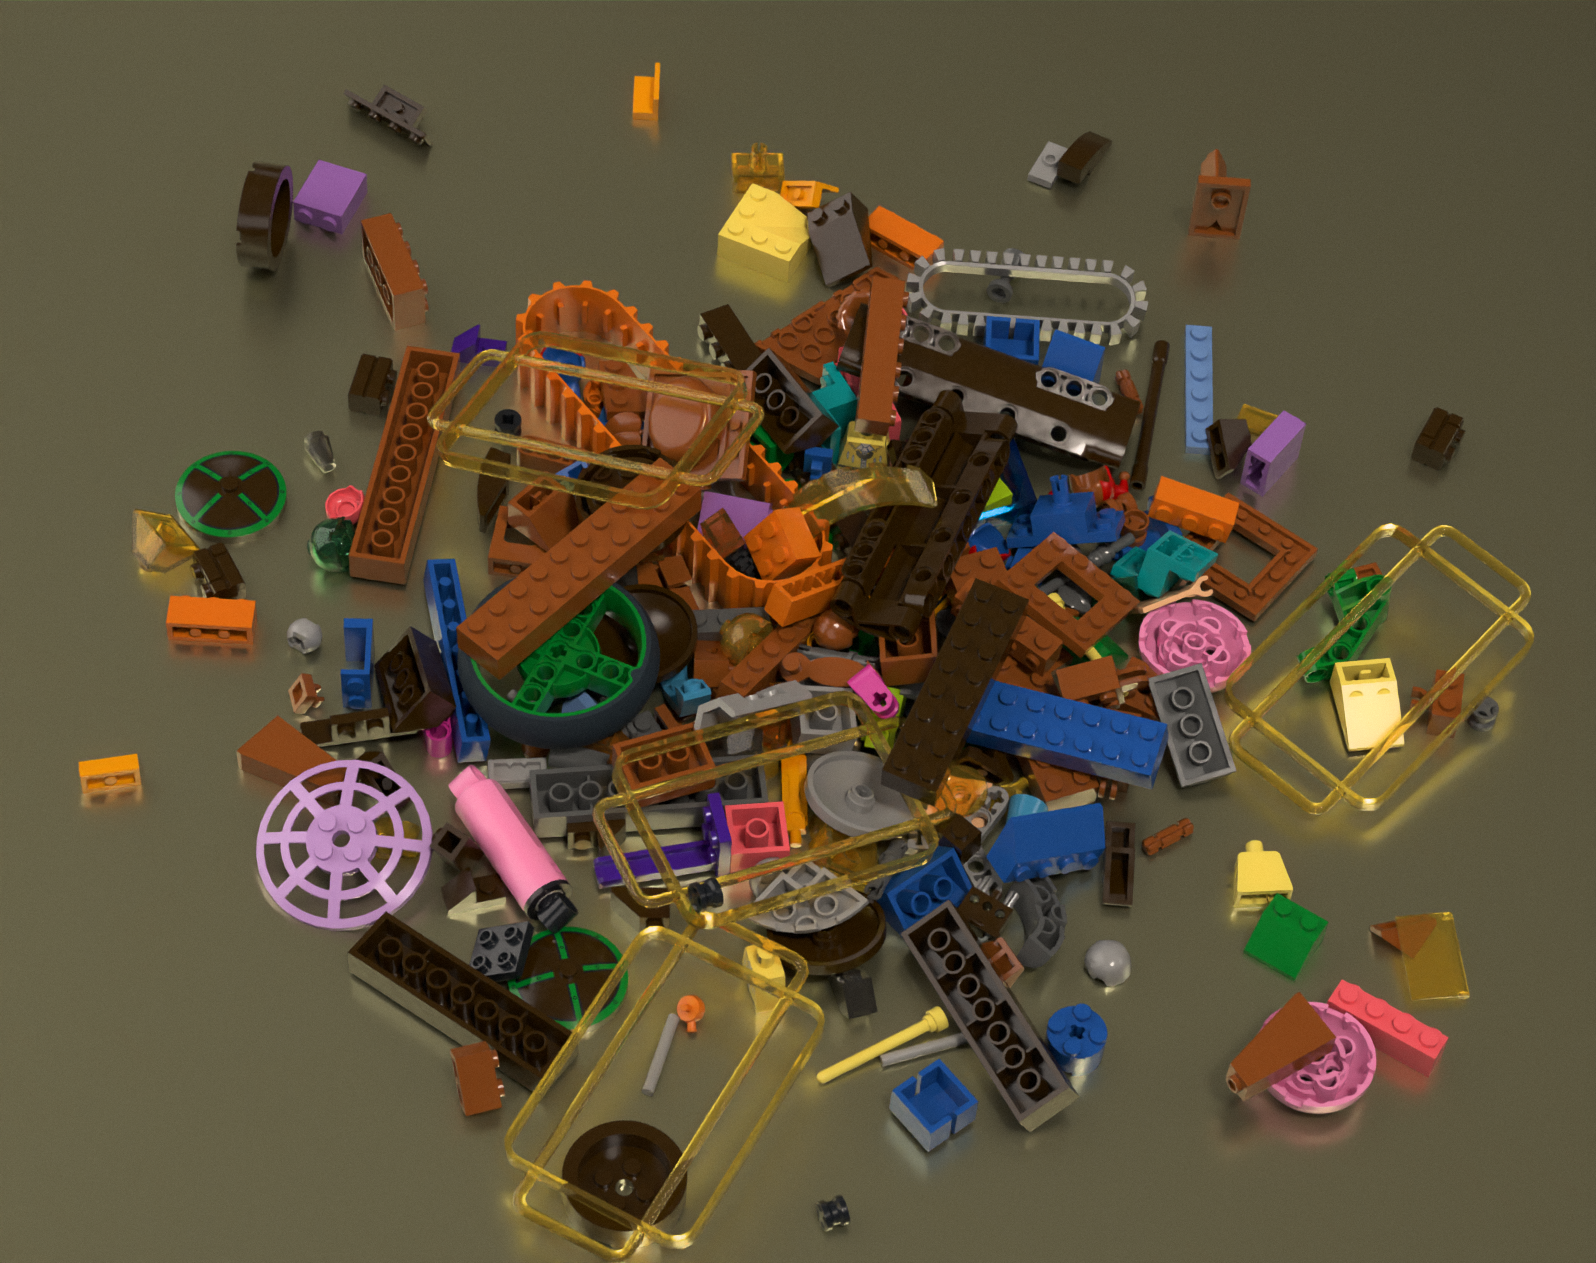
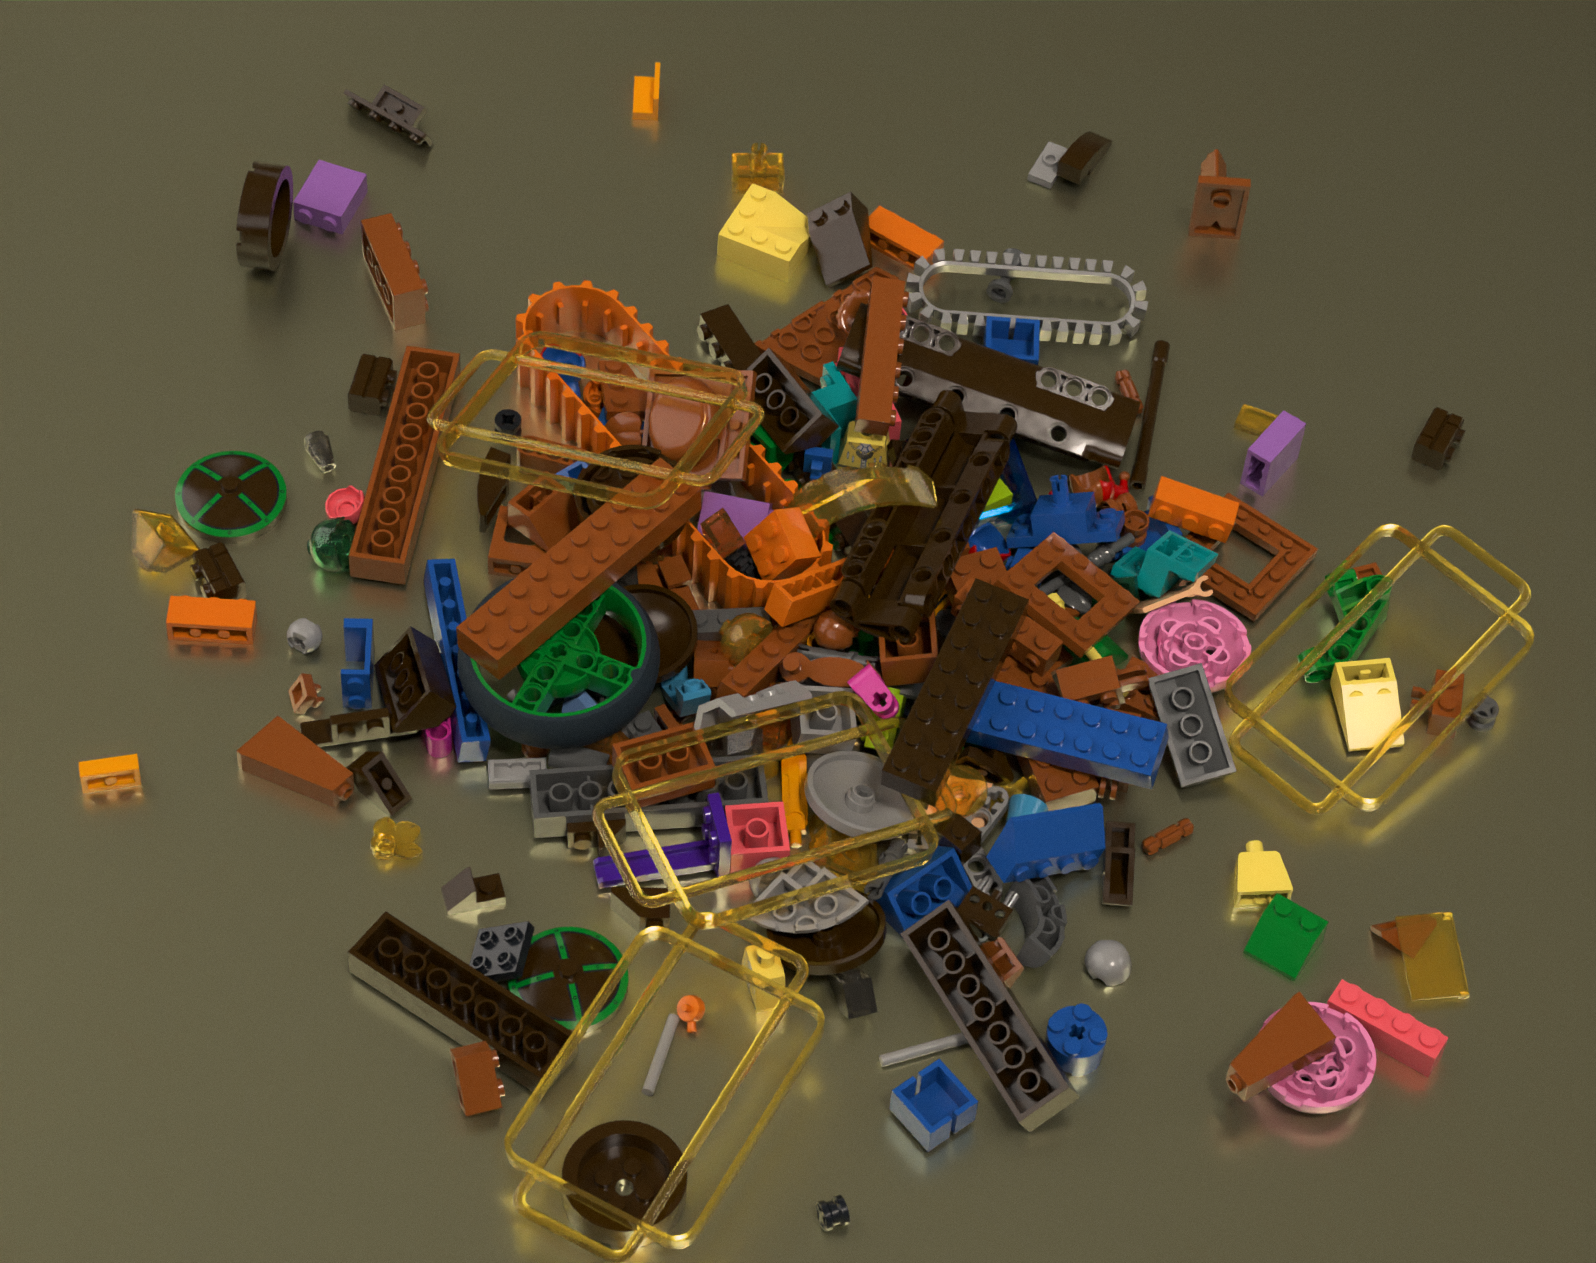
(348, 859): lavender dish -> none
(455, 848): dark brown brick -> none
(471, 343): dark purple slope -> none
(513, 849): bright pink piece -> none
(705, 895): black wheel -> none
(805, 193): light orange panel -> none
(933, 1021): light yellow piece -> none
(1074, 357): blue slope -> none
(1198, 387): medium blue plate -> none
(1227, 444): dark brown slope -> none

